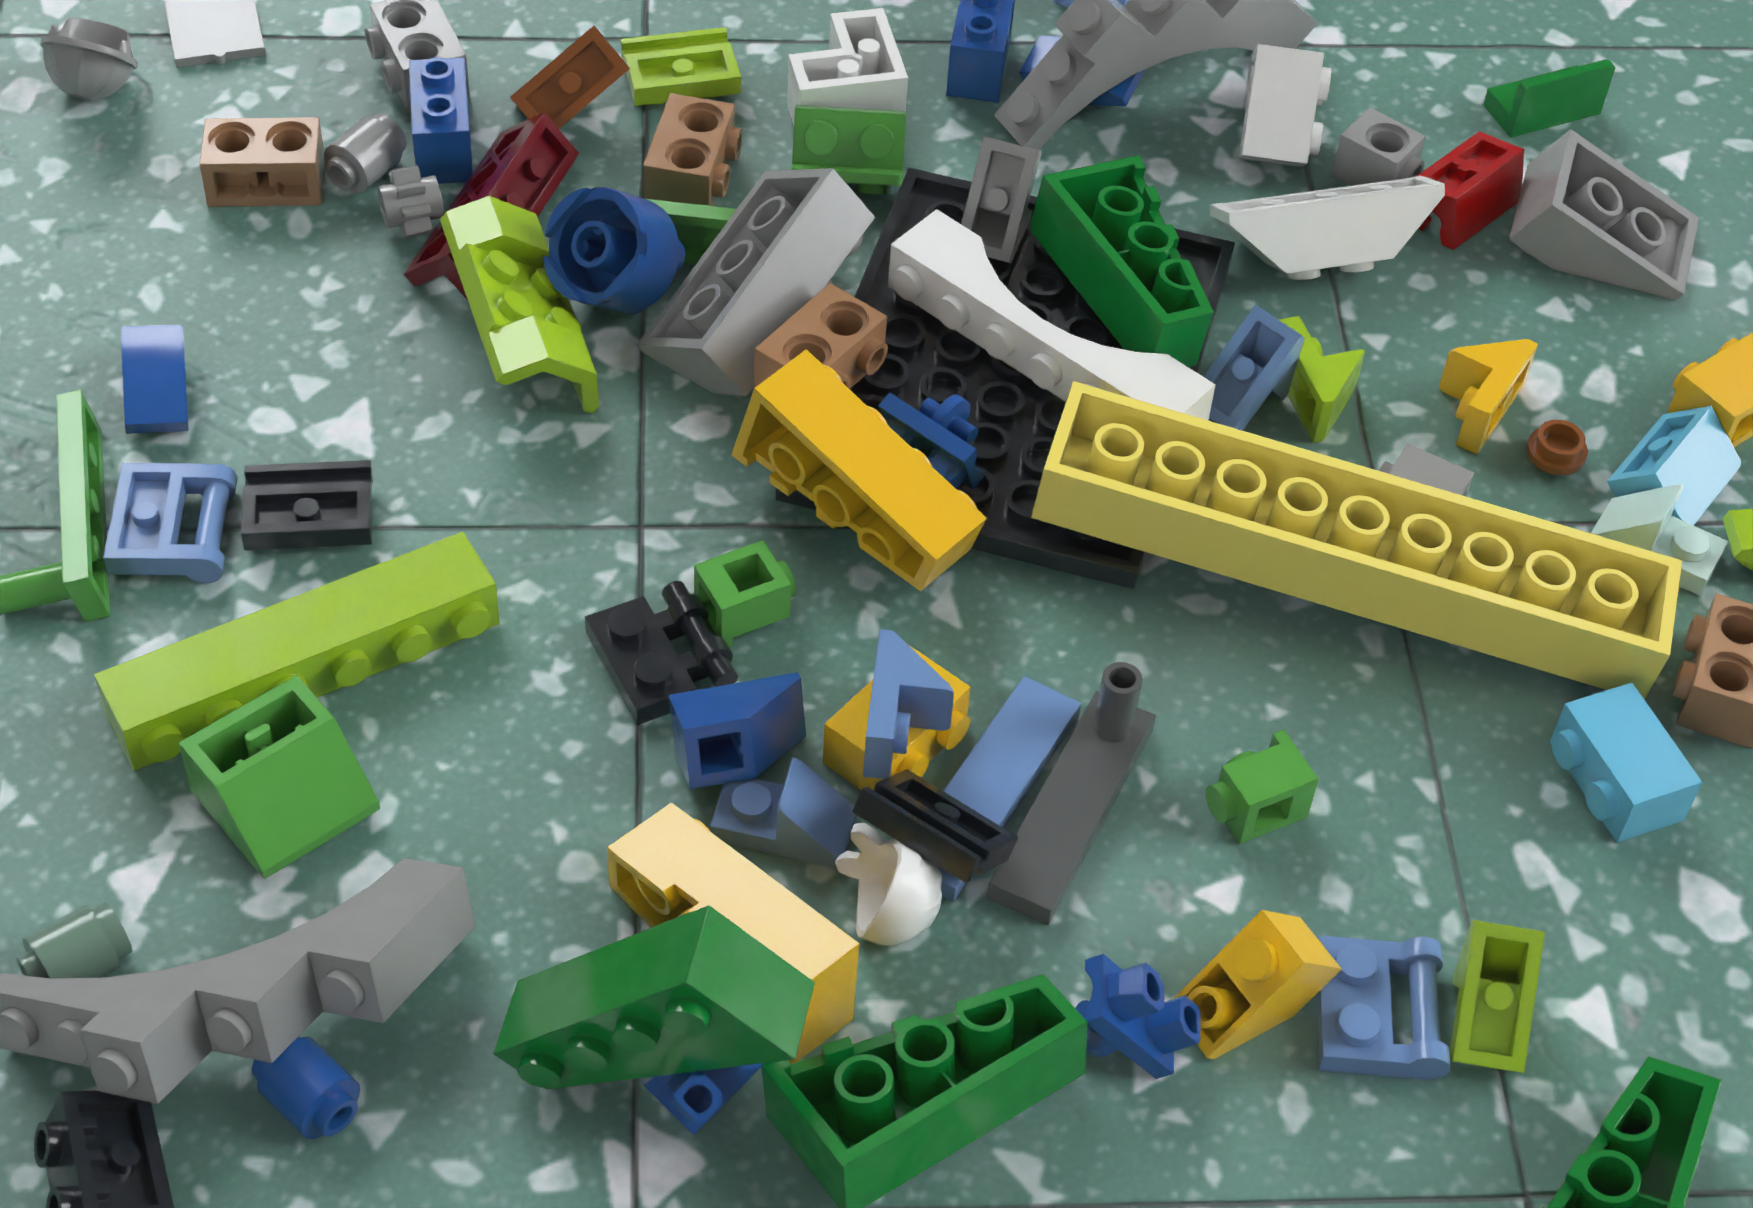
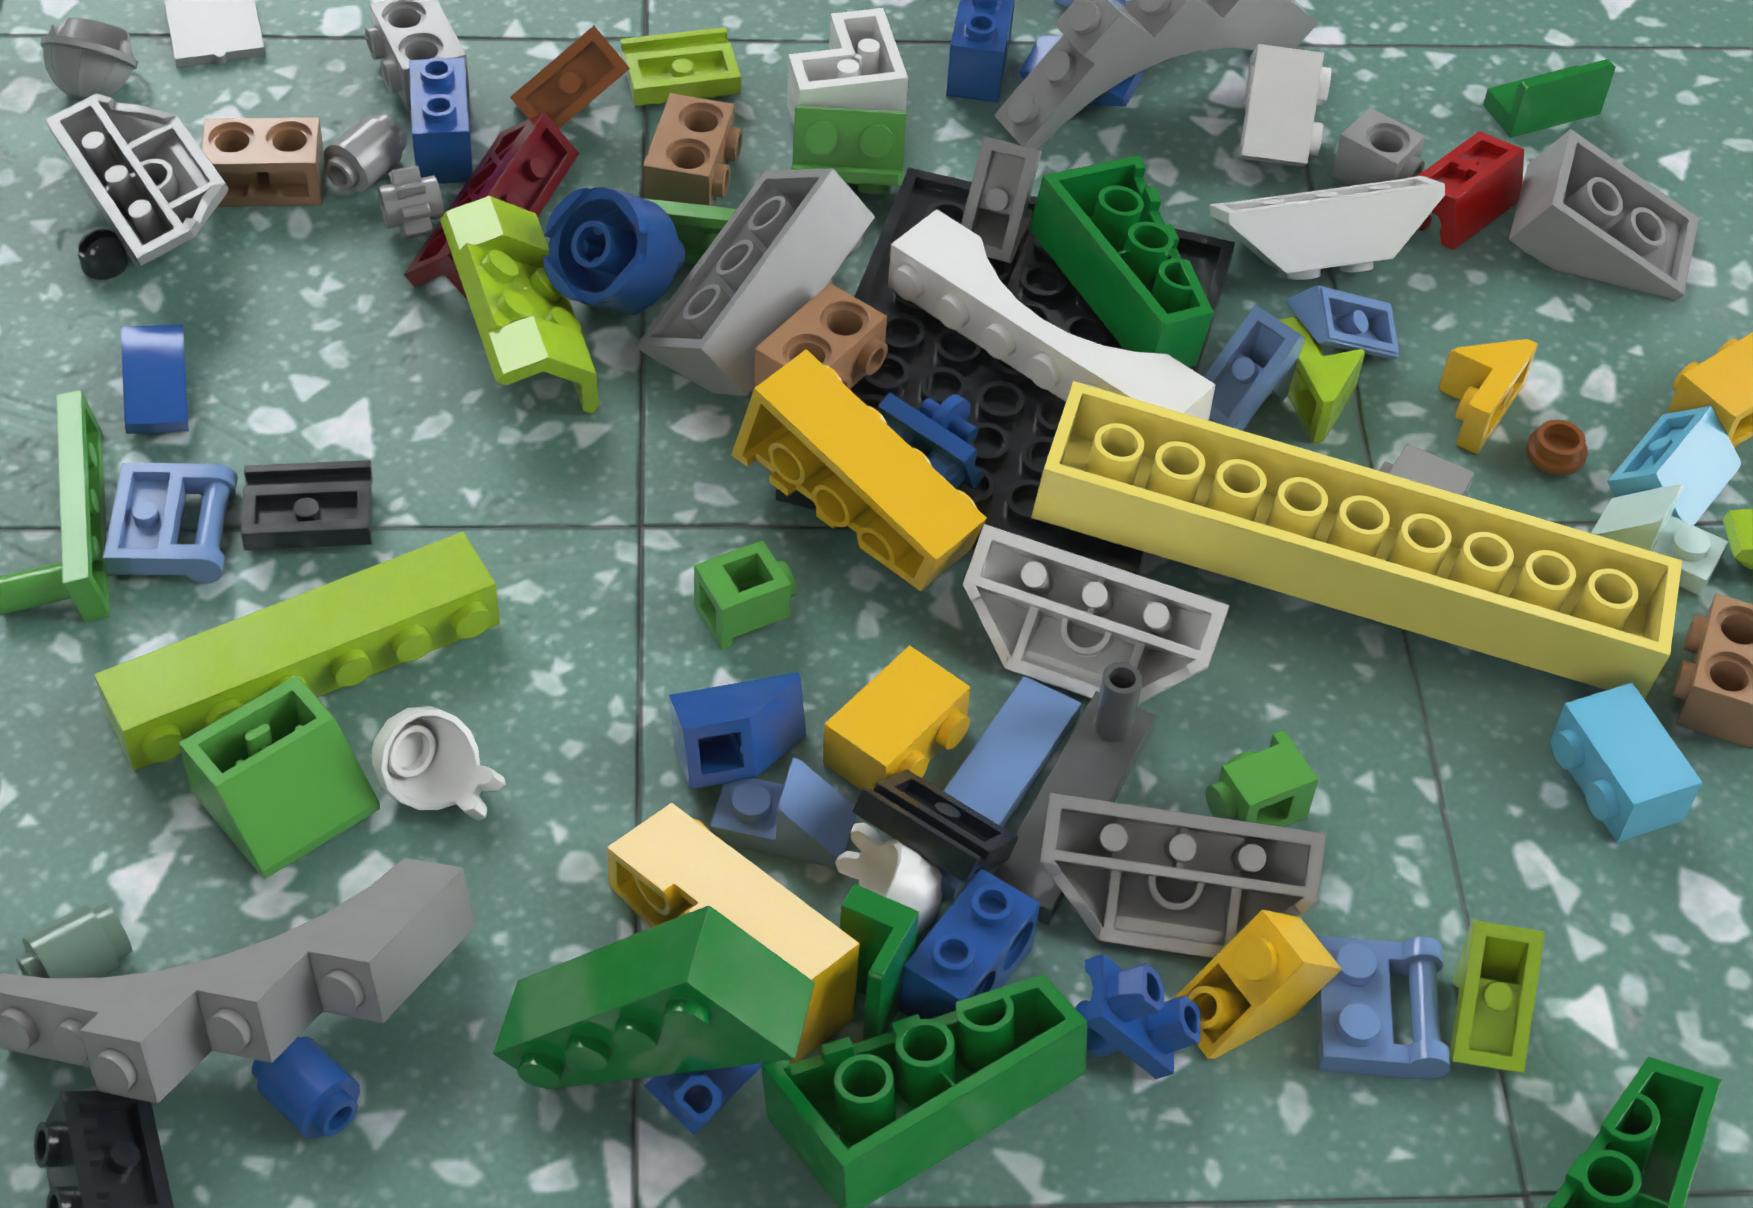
(102, 254): none -> black hinge
(139, 172): none -> light grey wedge
(432, 762): none -> white piece
(641, 658): black plate -> none
(886, 942): none -> green panel
(902, 696): medium blue slope -> none
(969, 948): none -> blue brick
(1074, 616): none -> white wedge
(1173, 874): none -> light grey wedge
(1347, 321): none -> medium blue slope

